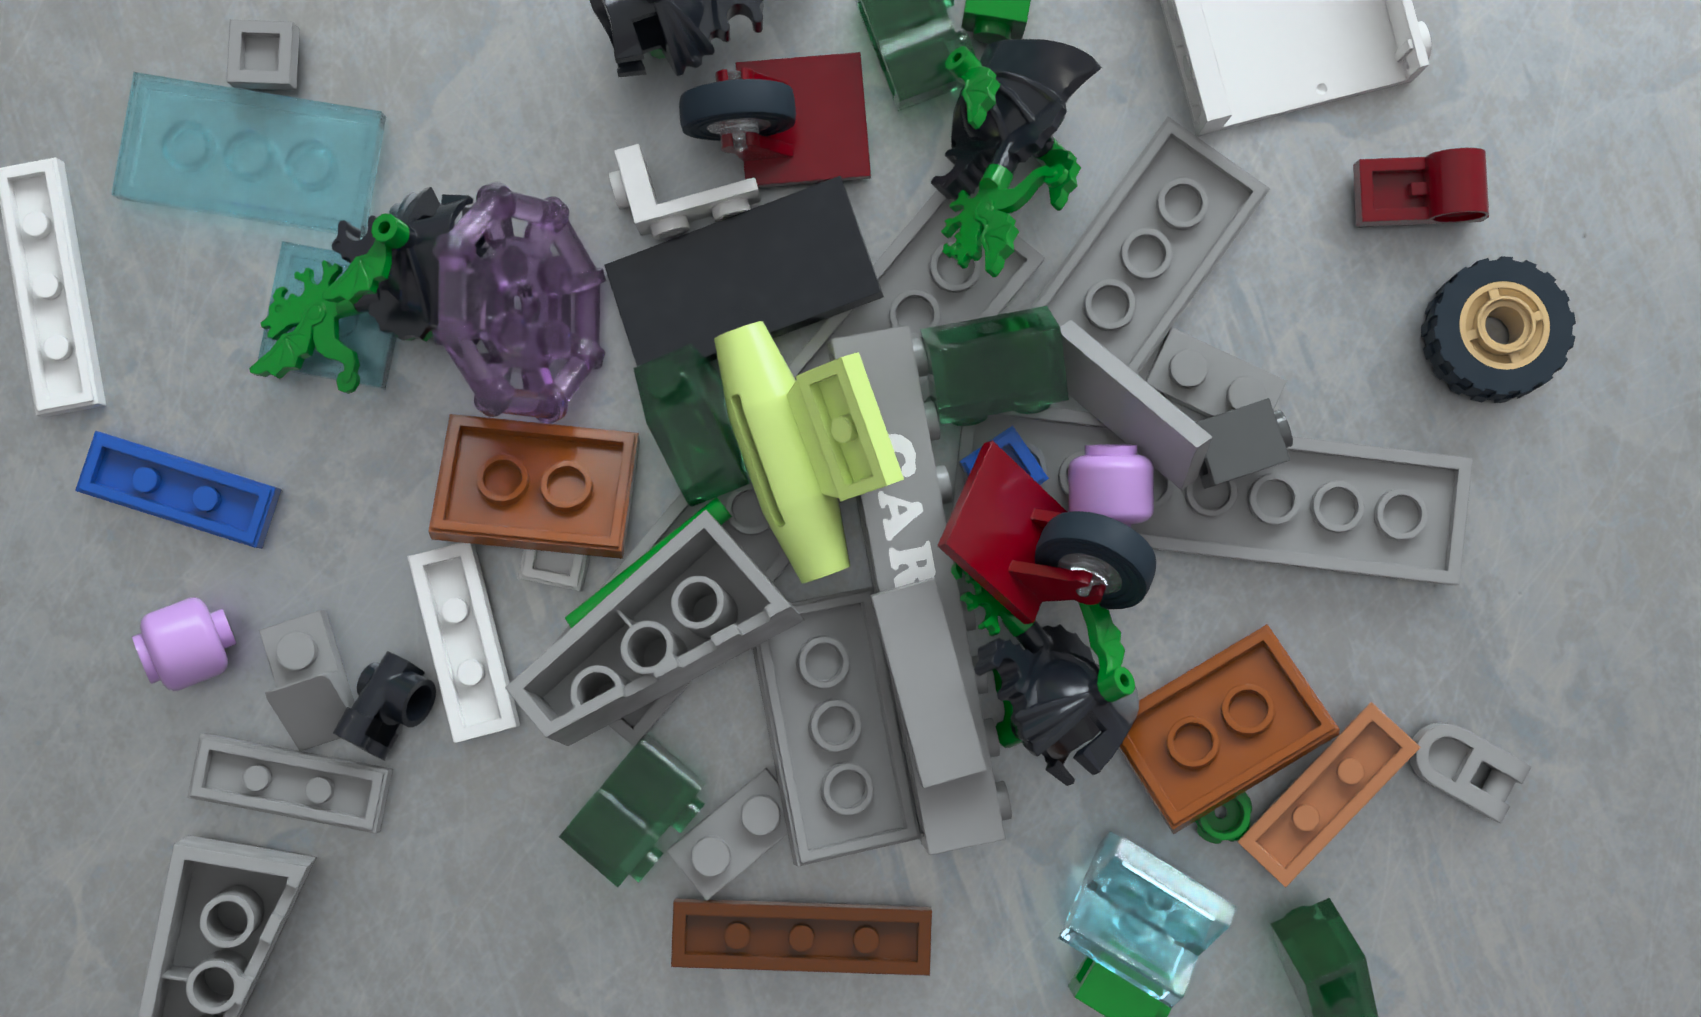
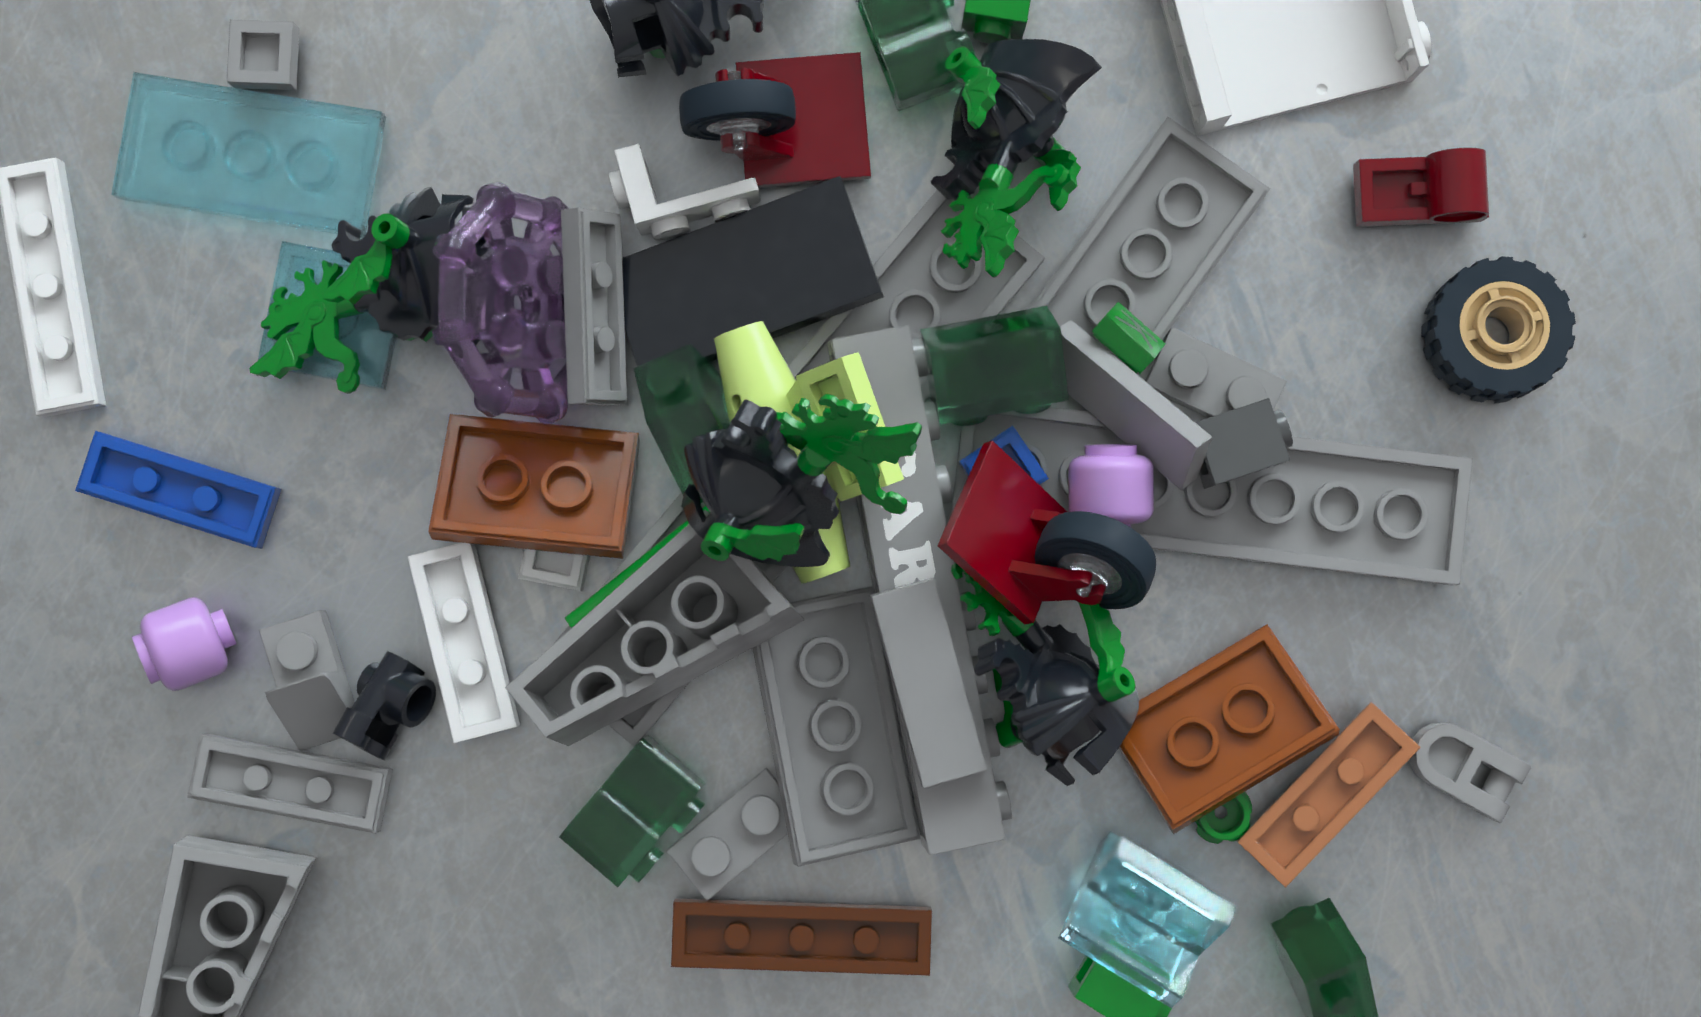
(593, 307): none -> light grey tile
(768, 499): none -> helmet
(1128, 338): none -> green tile

